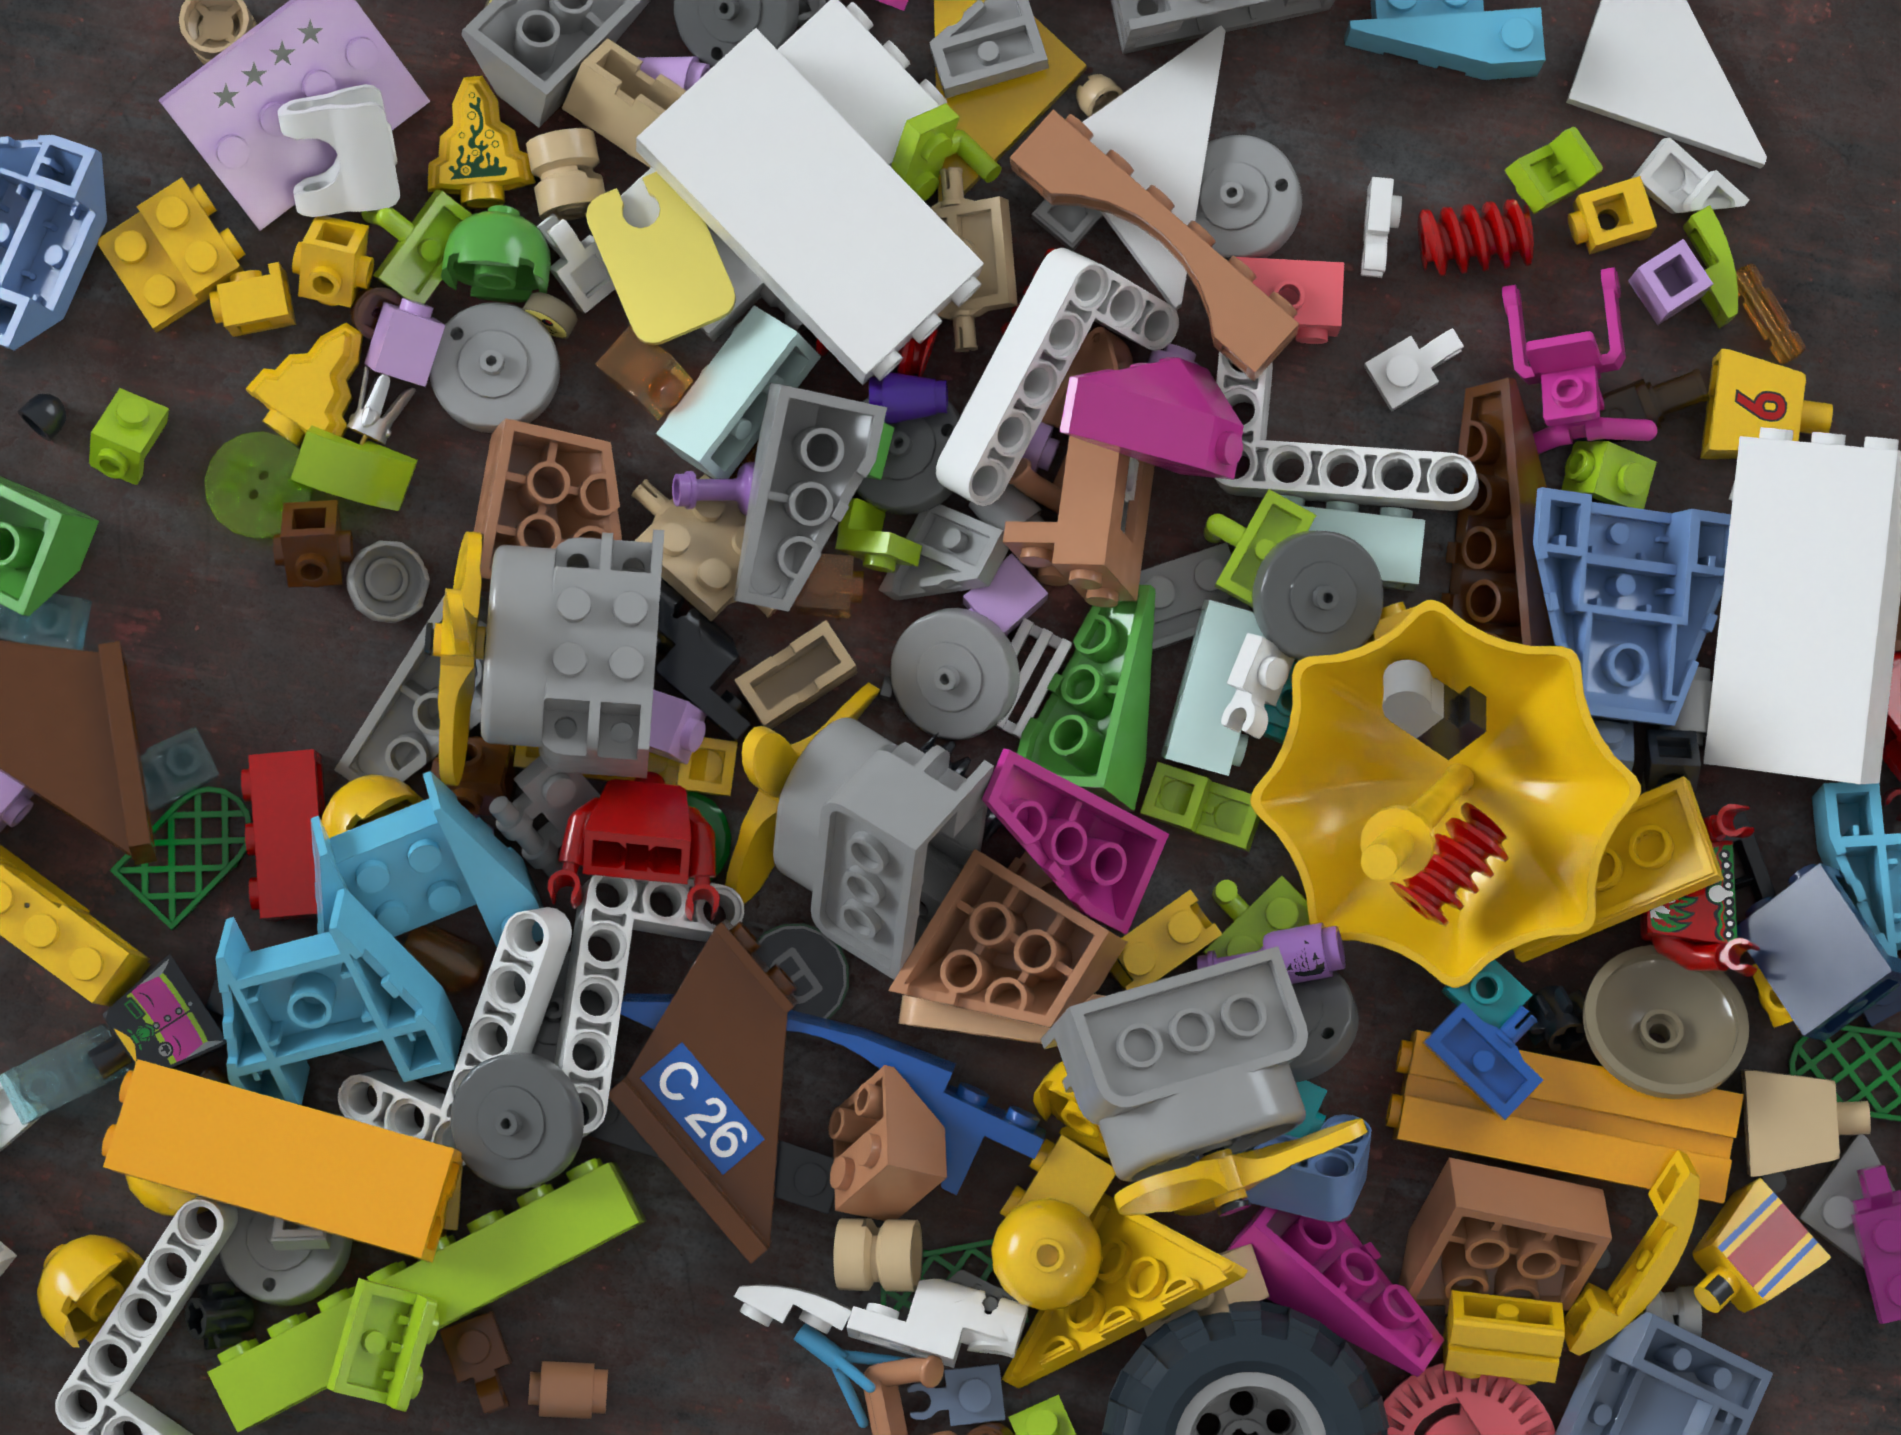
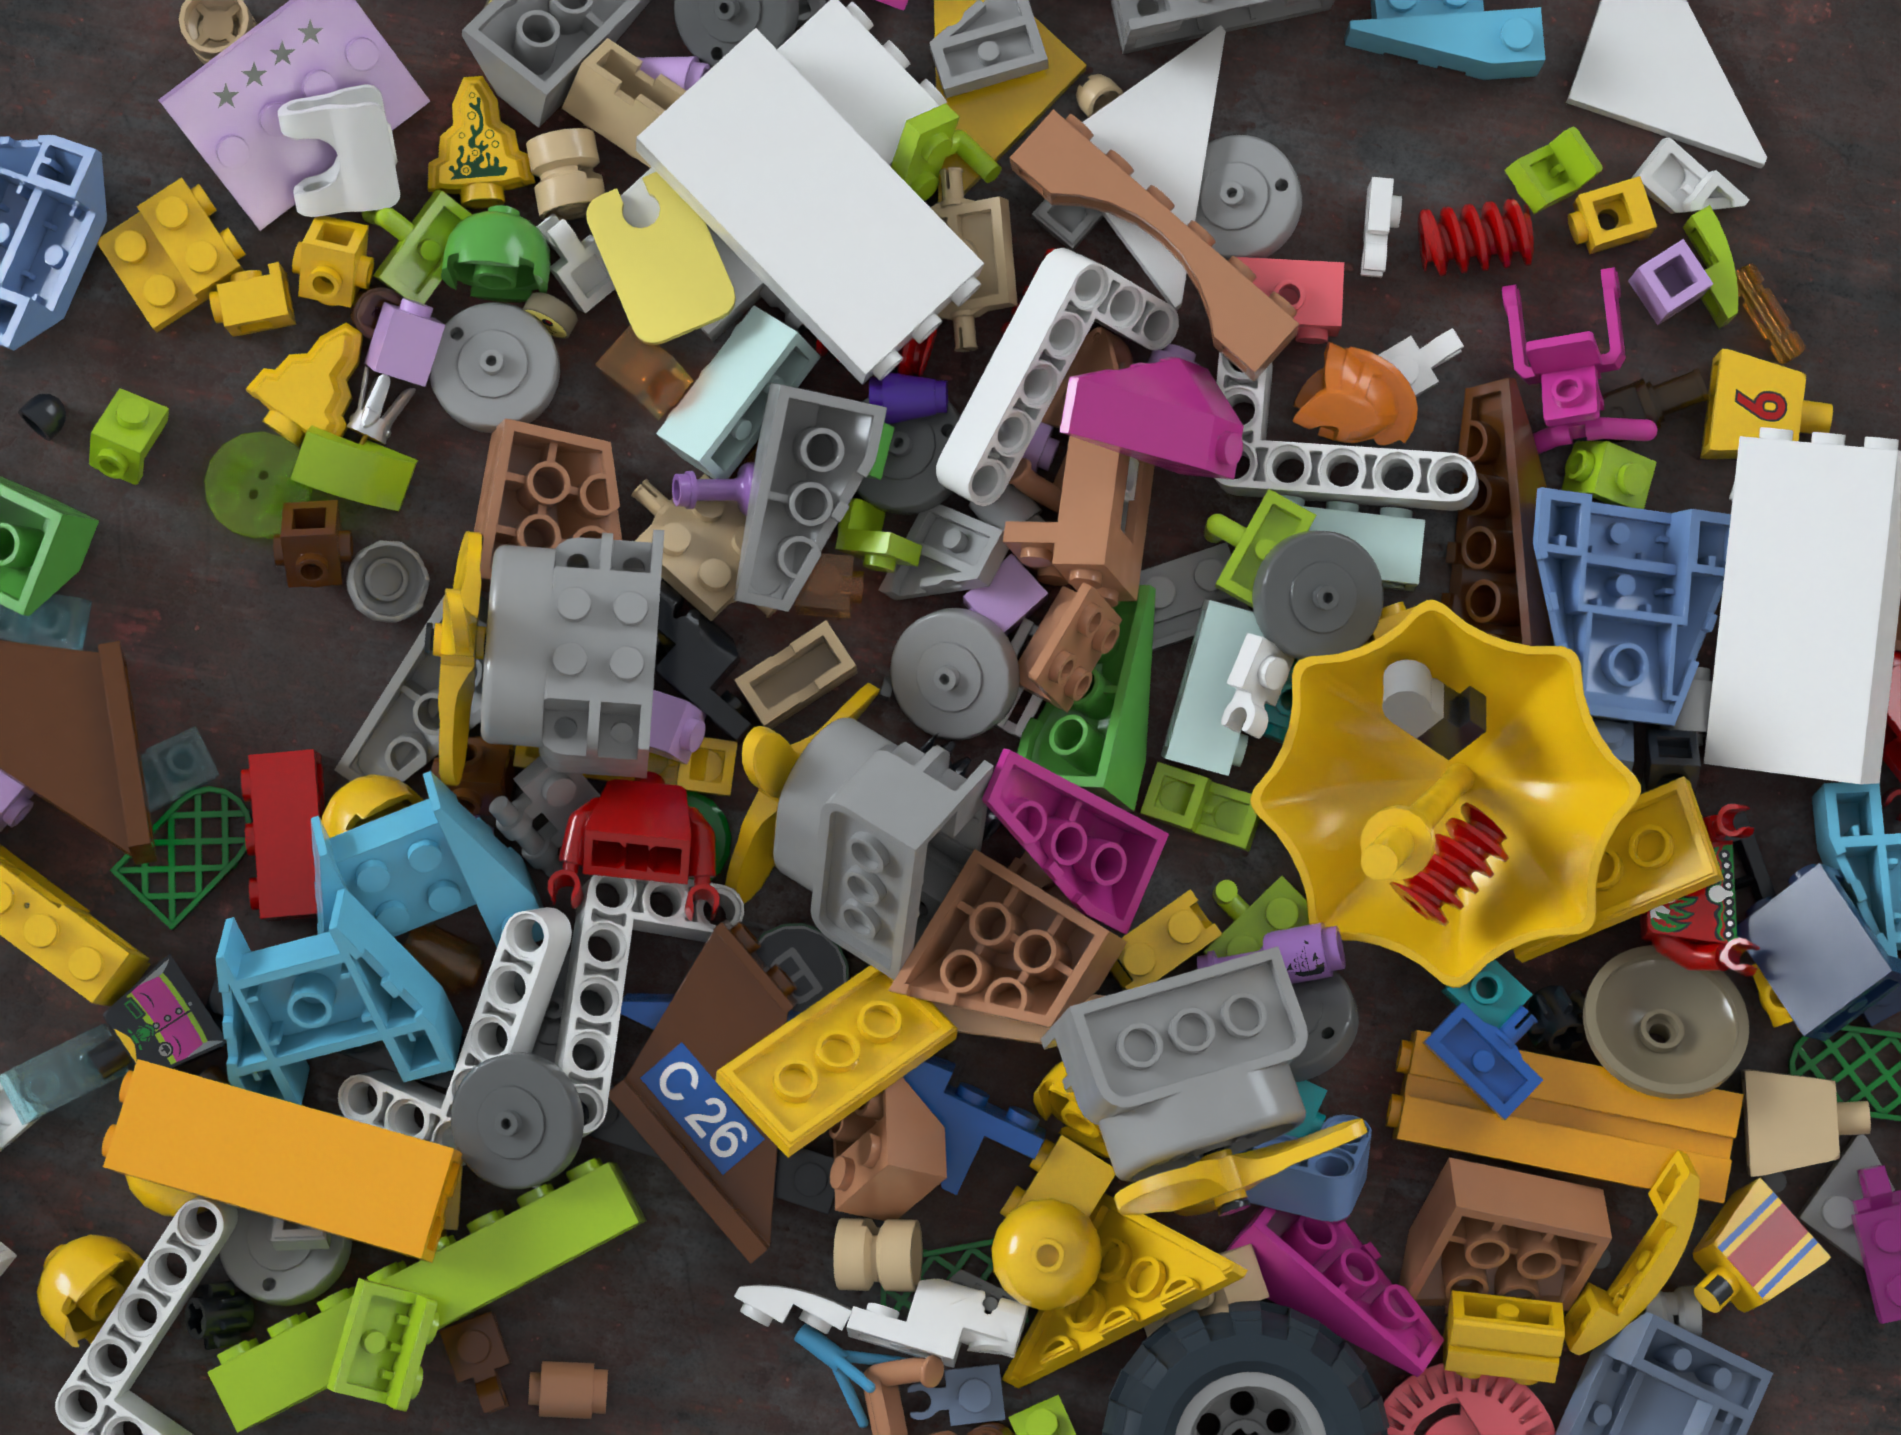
(833, 1058): none -> yellow tile
(1068, 646): none -> nougat bracket
(1357, 399): none -> orange helmet

